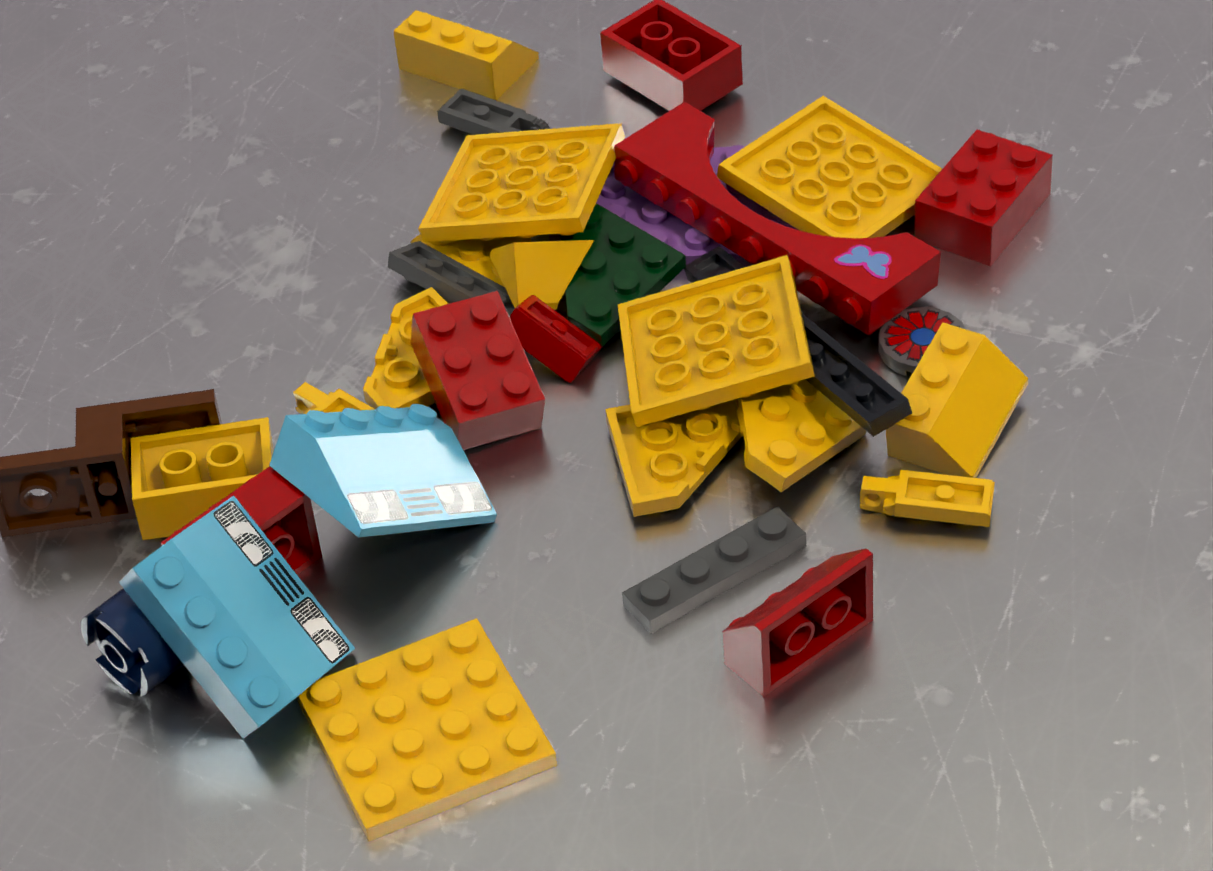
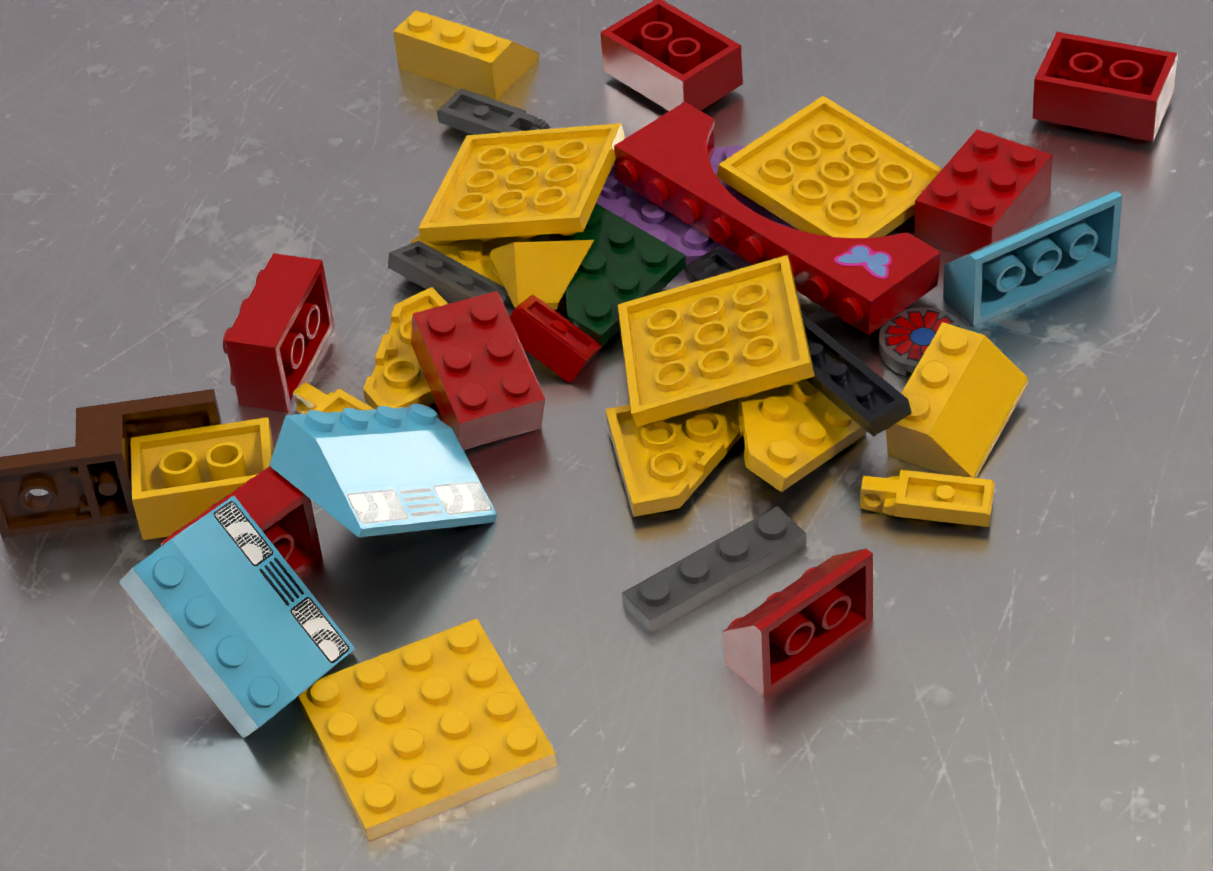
(130, 645): dark blue brick -> none
(279, 332): none -> red brick
(1034, 260): none -> medium azure slope
(1104, 86): none -> red brick

